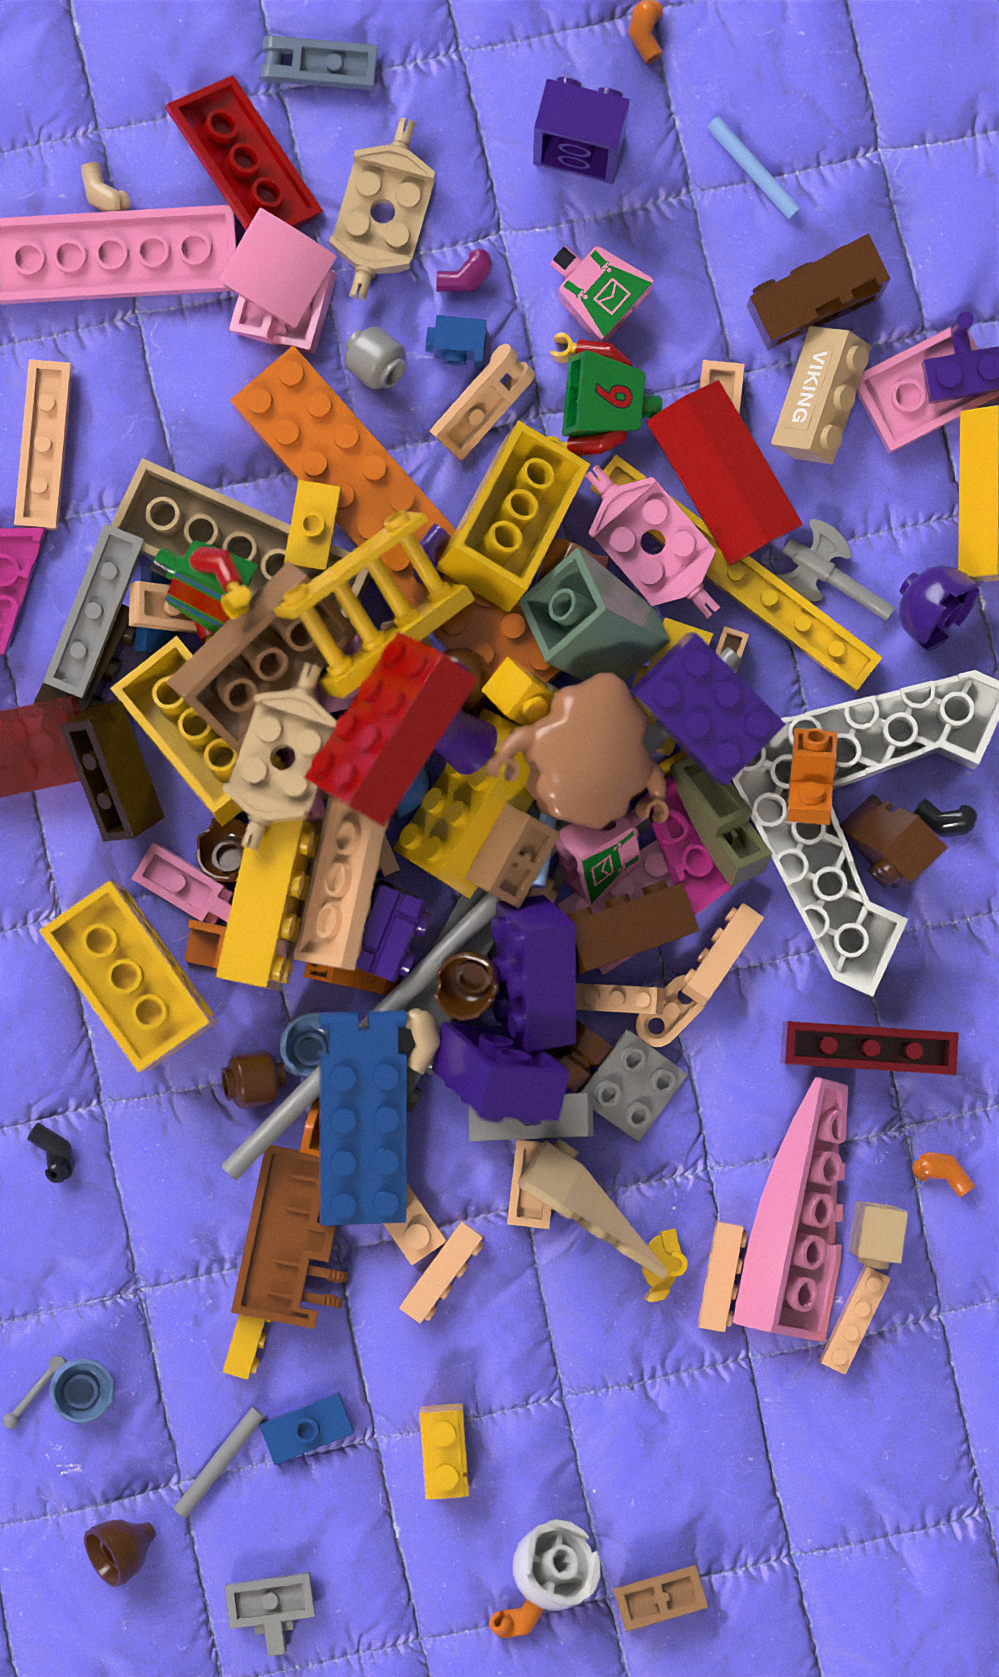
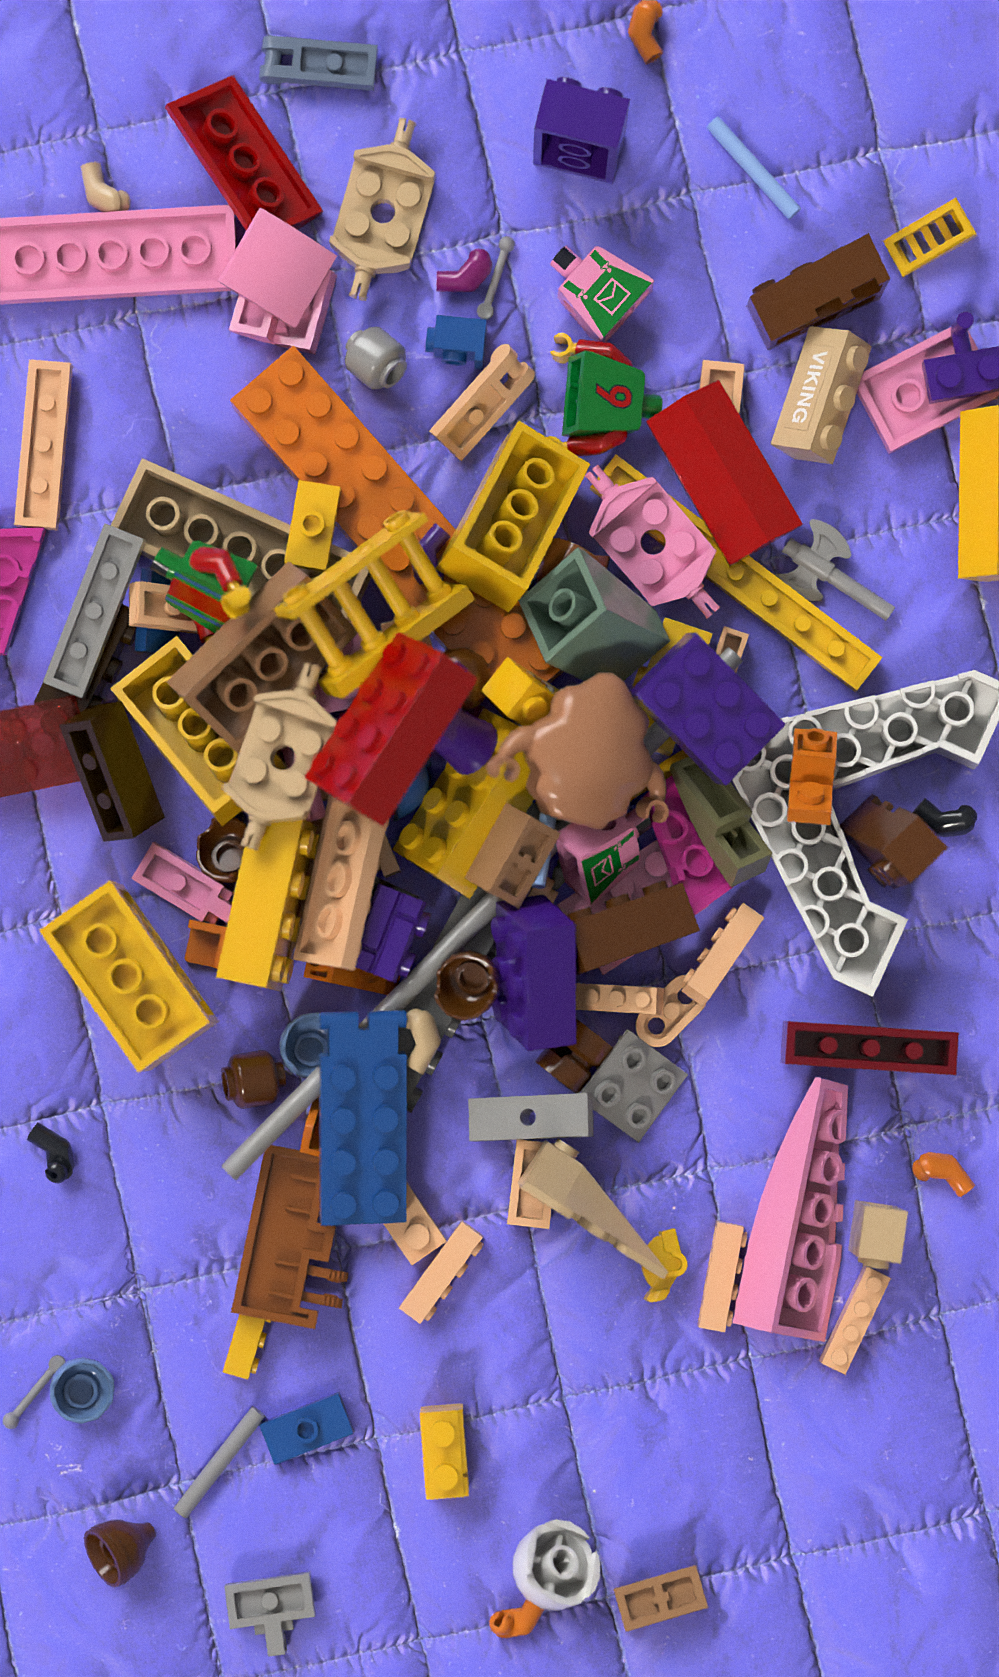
(485, 309): none -> light grey hinge
(499, 1074): dark purple brick -> none
(934, 603): dark purple cylinder -> none
(967, 233): none -> yellow slope

